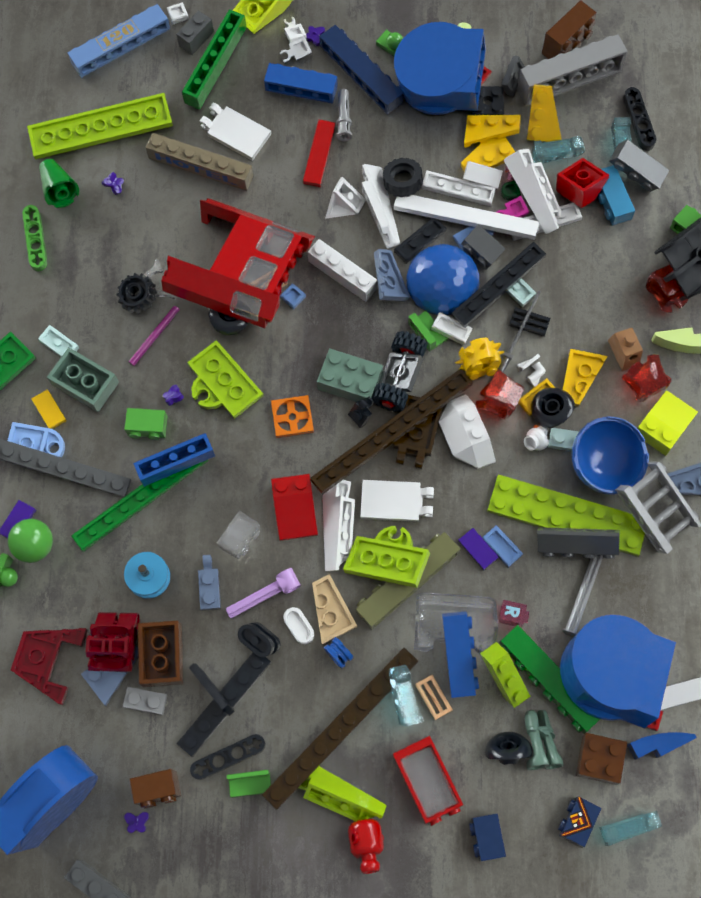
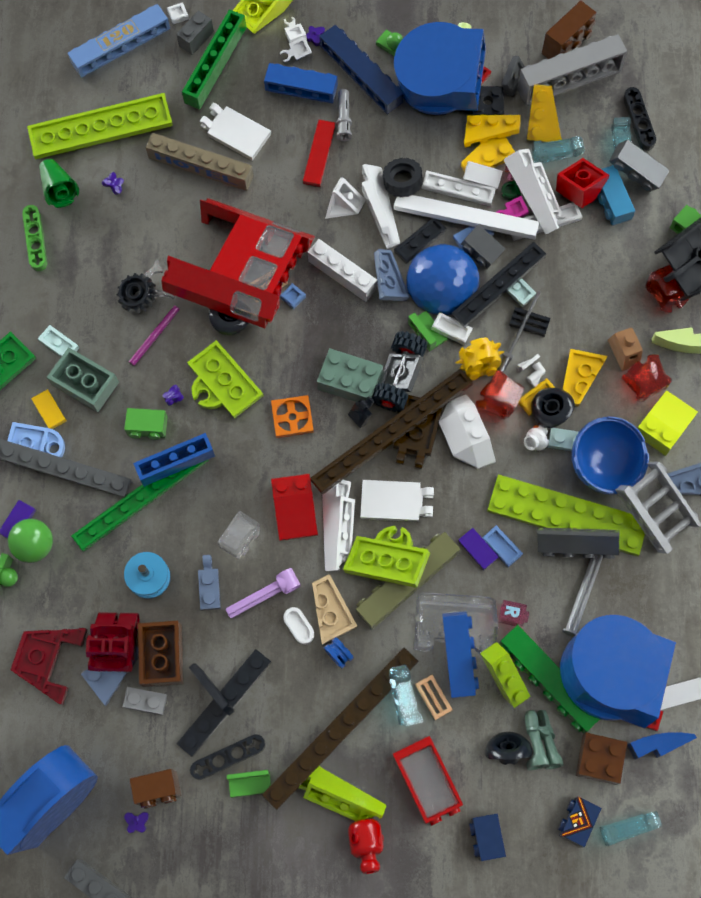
(259, 639): black brick -> none

